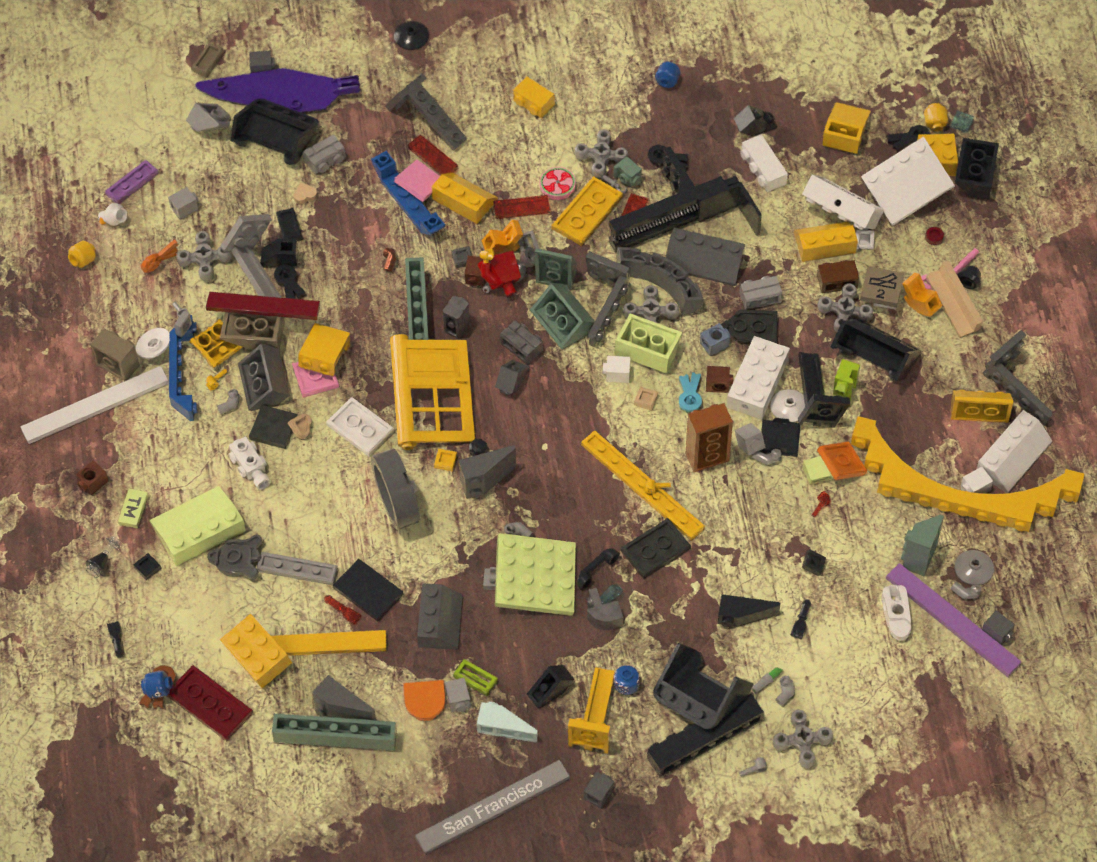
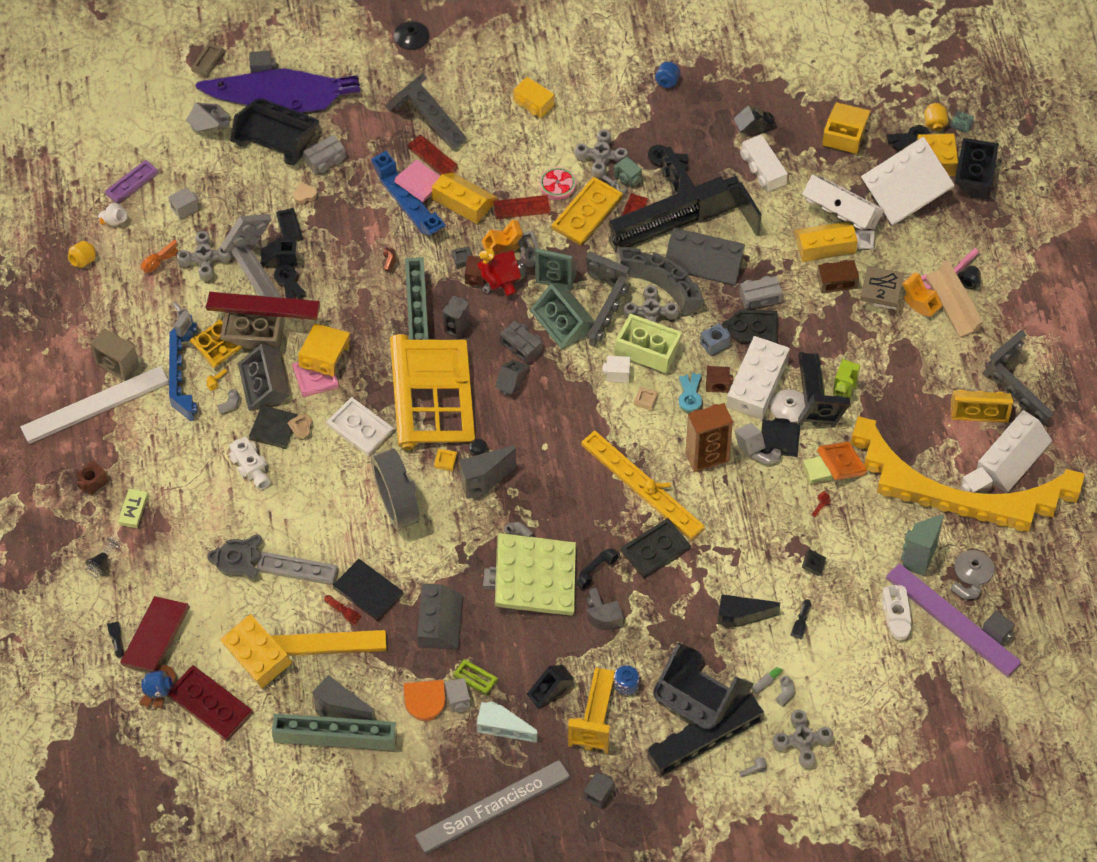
(147, 566): black tile -> none
(153, 343): white dish -> none
(155, 634): none -> dark red tile
(198, 525): yellowish green slope -> none
(611, 593): clear light blue tile -> none
(849, 293): light grey gear -> none
(876, 346): black windscreen -> none
(934, 236): dark red tile -> none

